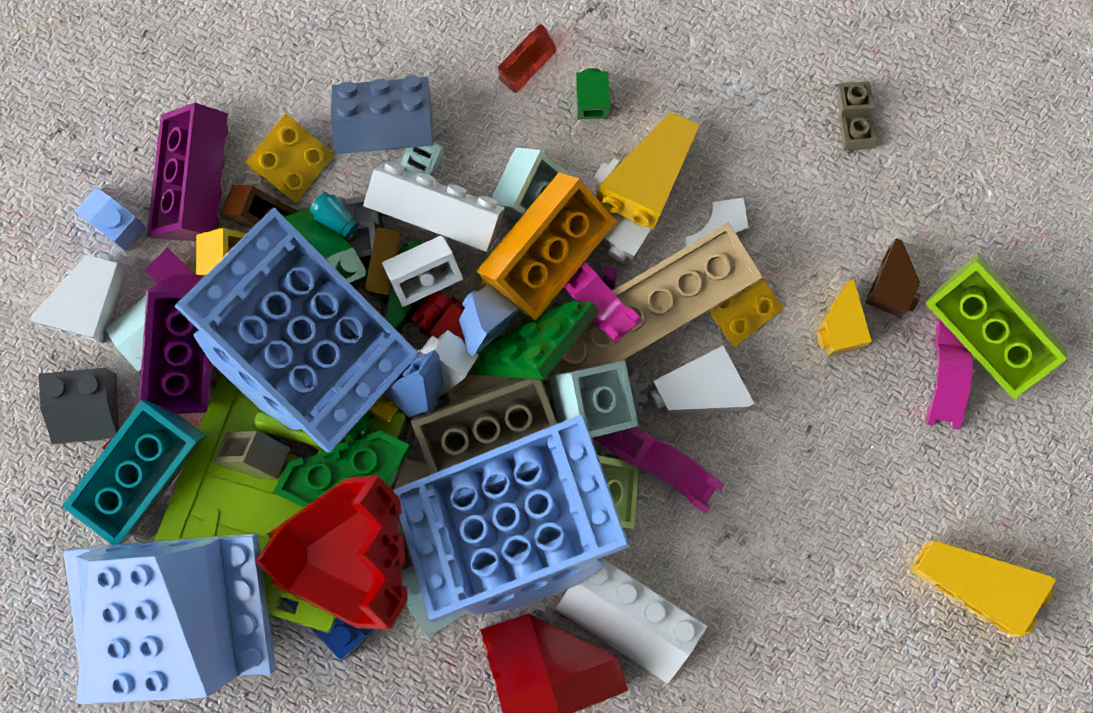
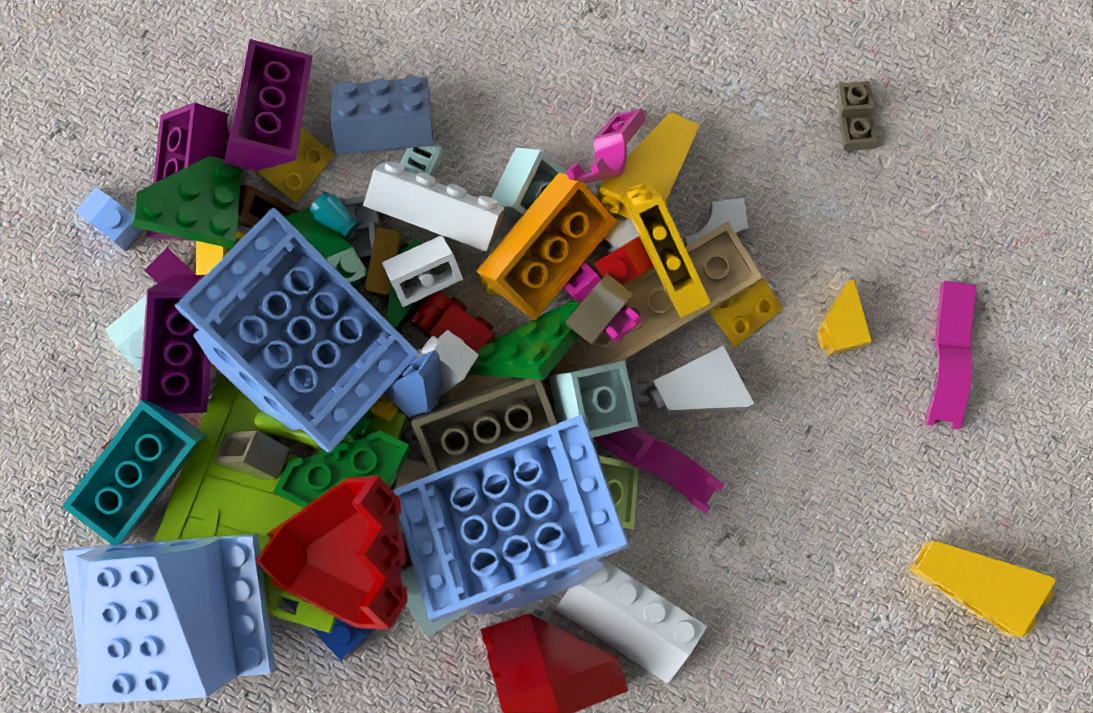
(79, 405): dark grey slope -> none
(83, 299): white slope -> none
(193, 203): none -> green plate
(268, 107): none -> magenta slope
(485, 317): light blue slope -> none
(526, 59): clear red slope -> none
(592, 94): green brick -> none
(599, 309): none -> dark tan slope
(610, 148): none -> dark pink piece
(625, 261): none -> red slope
(665, 248): none -> yellow slope
(895, 282): reddish brown slope -> none
(997, 326): lime slope -> none

